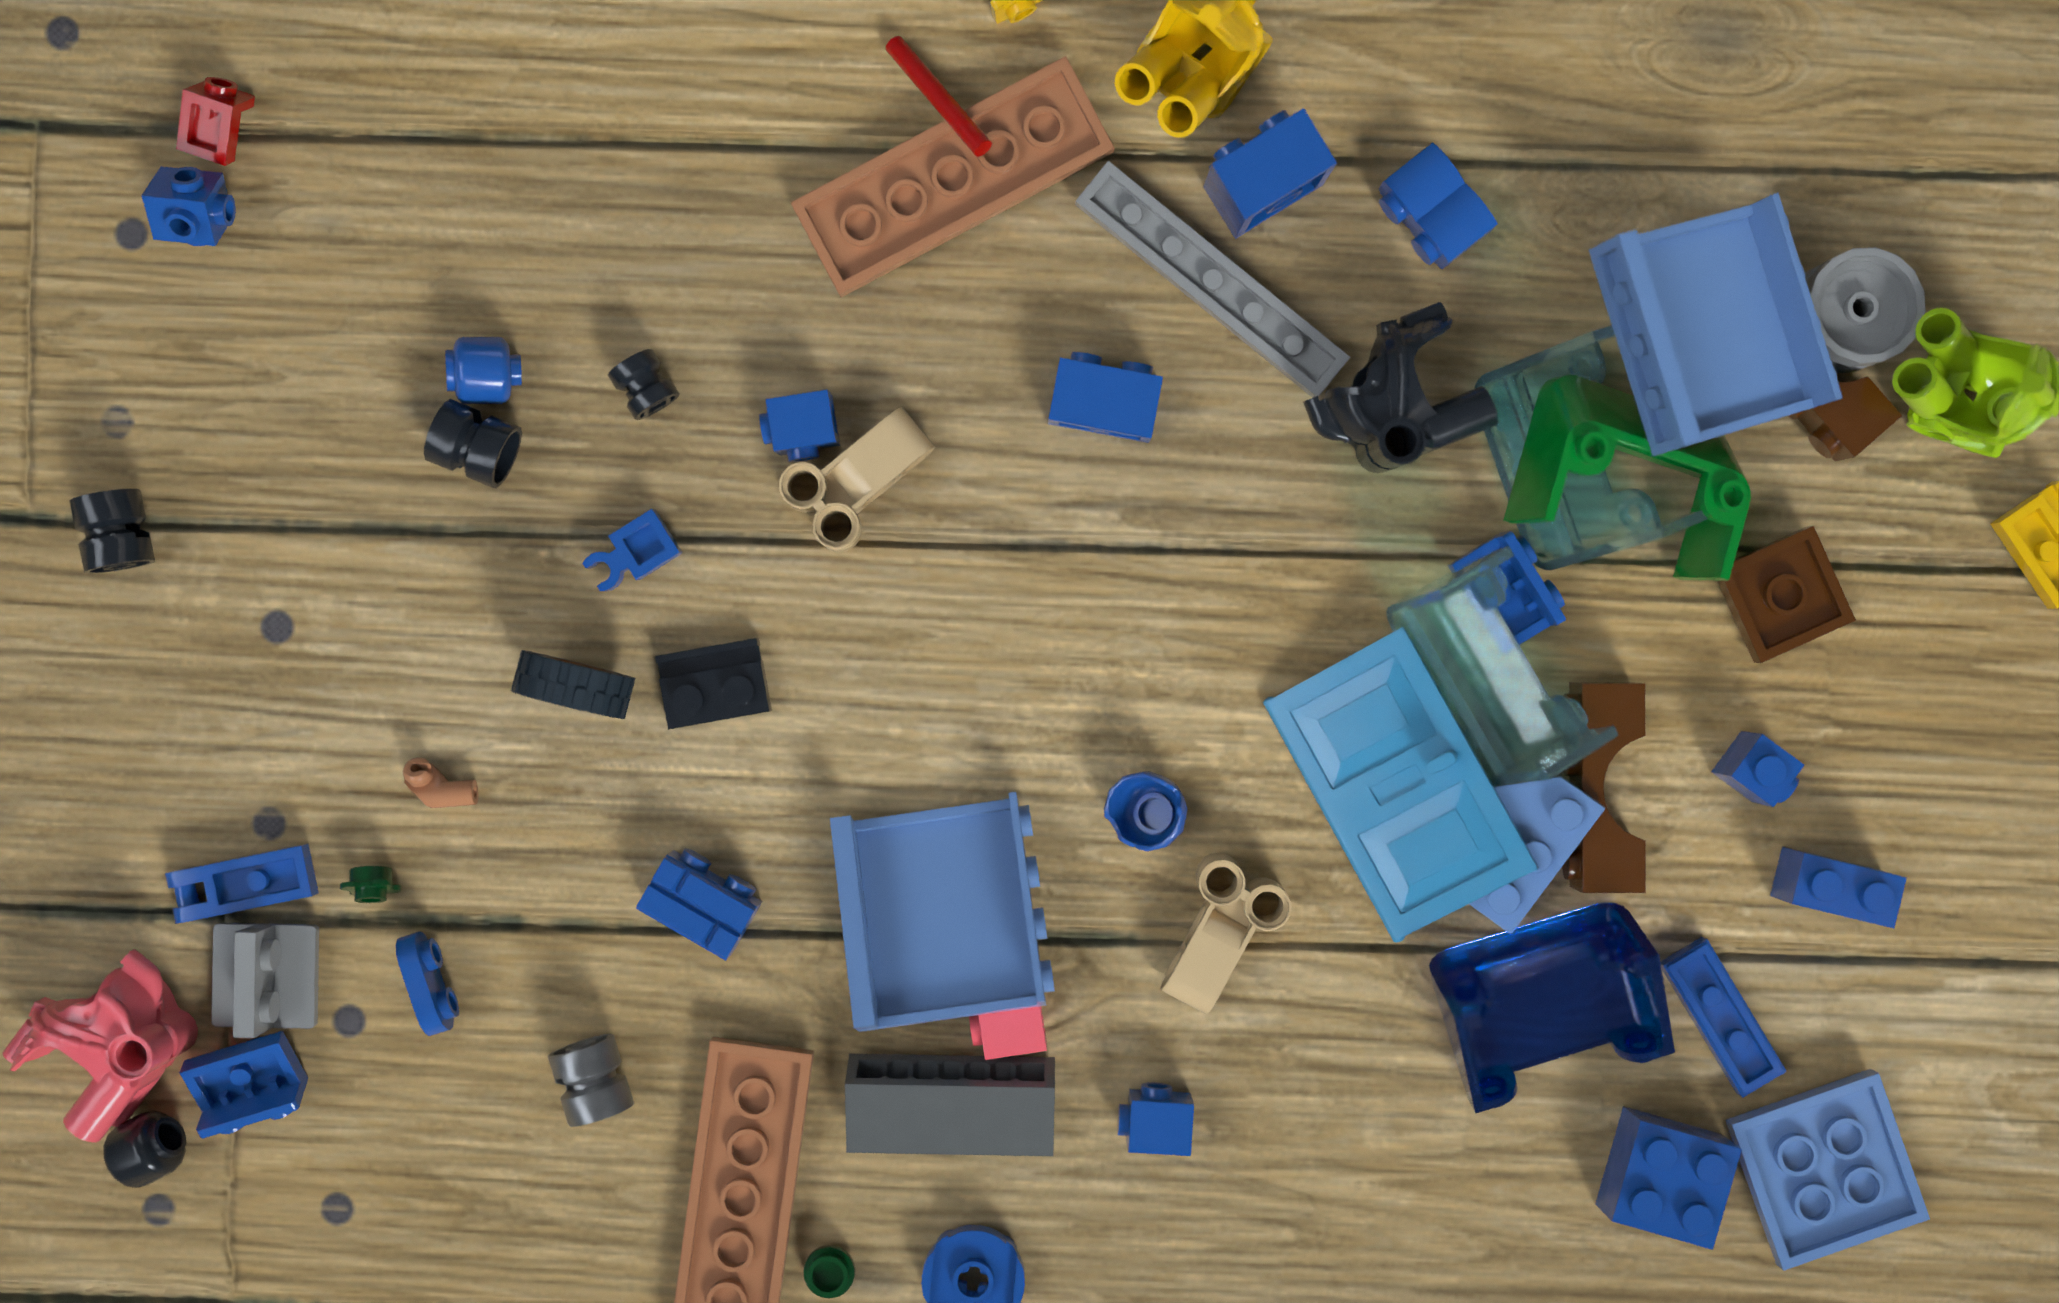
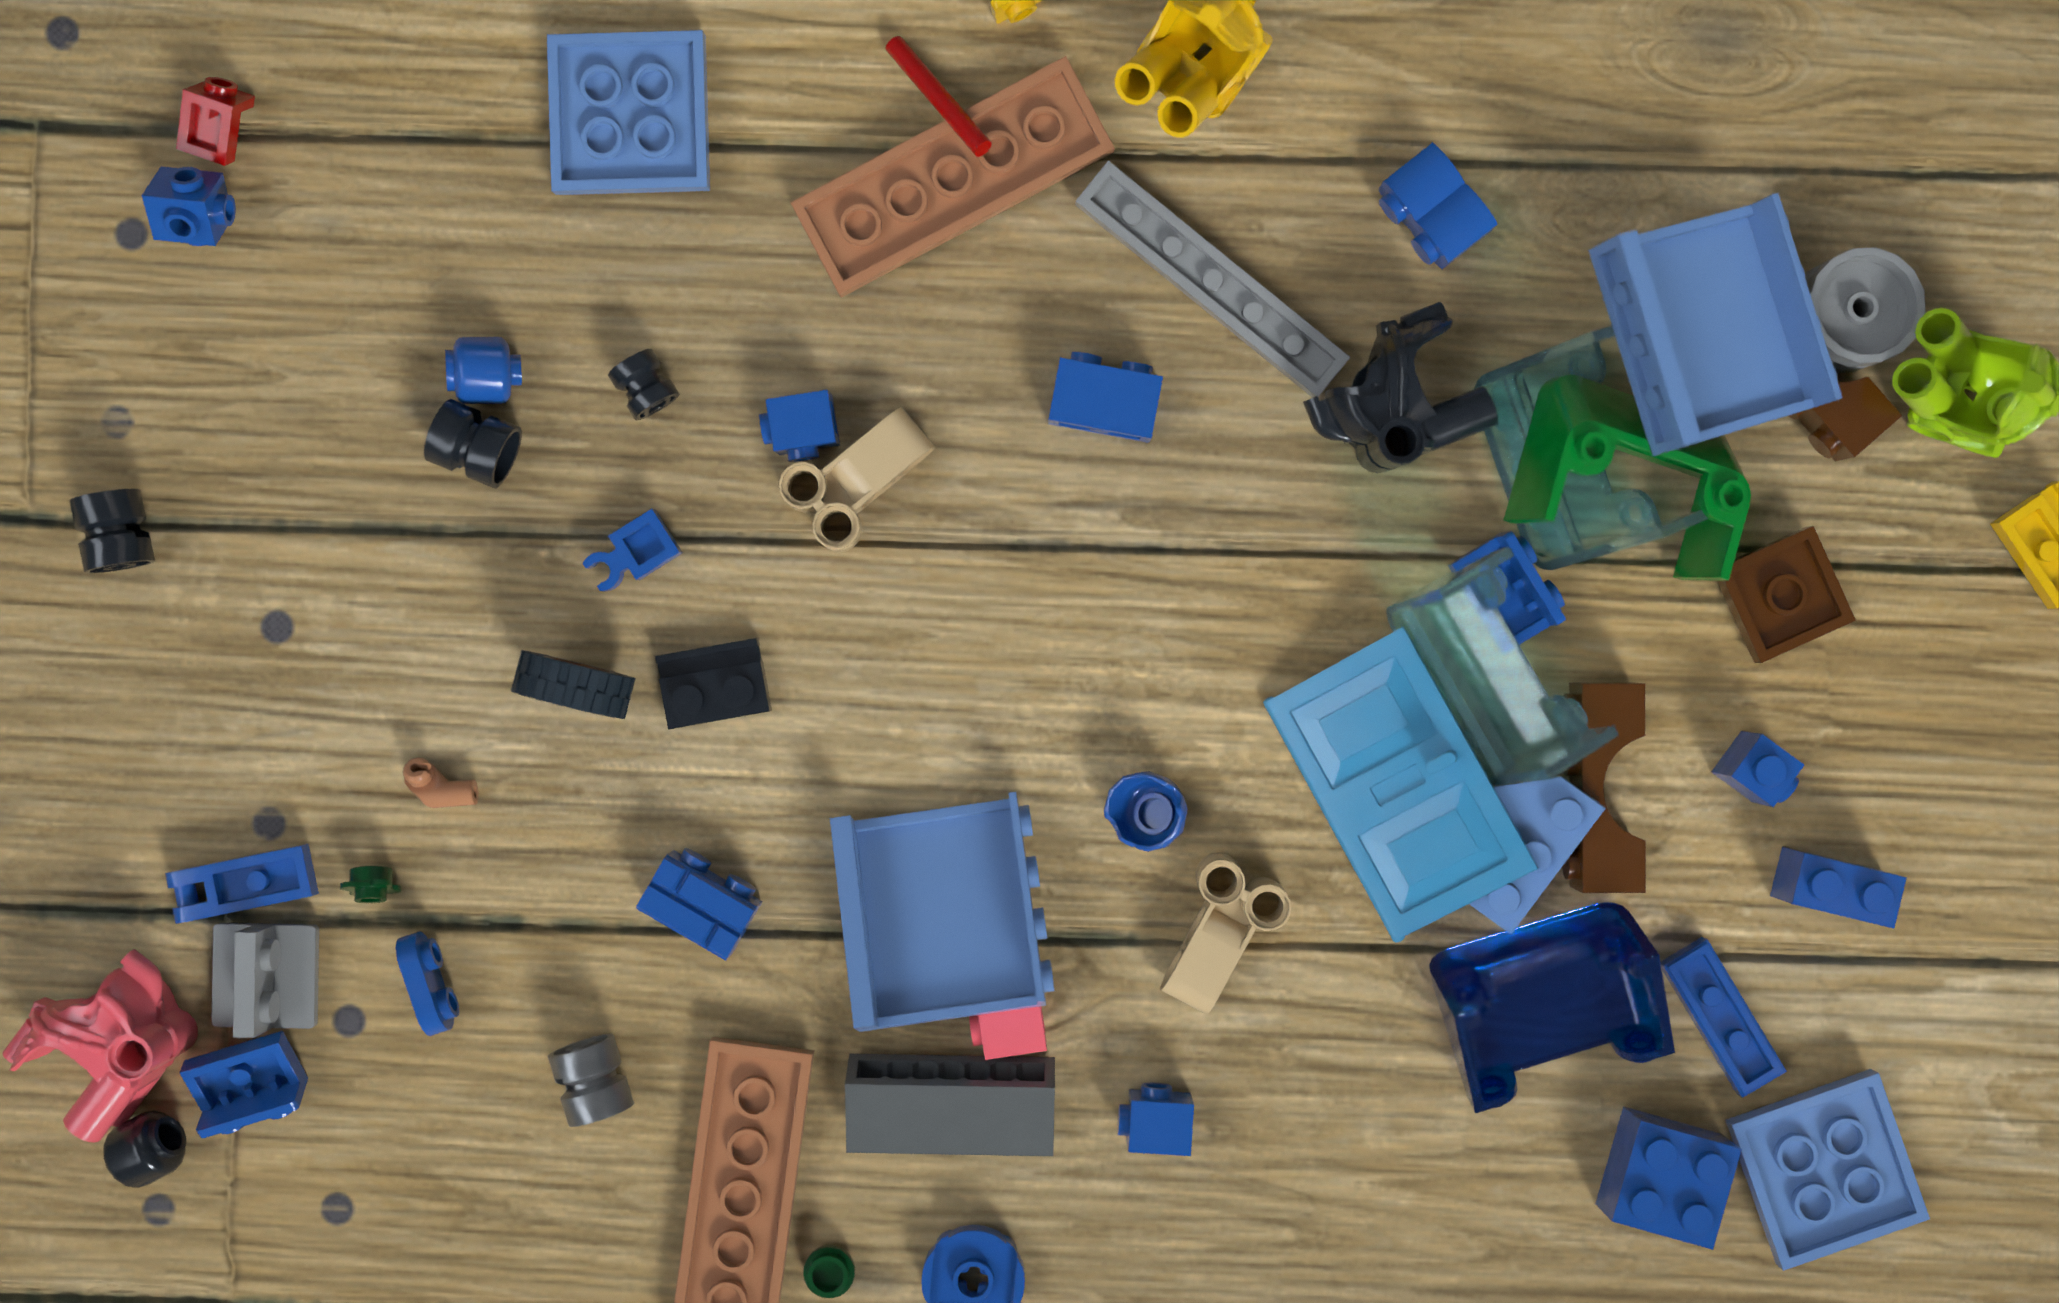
(628, 112): none -> medium blue plate
(1268, 172): blue brick -> none

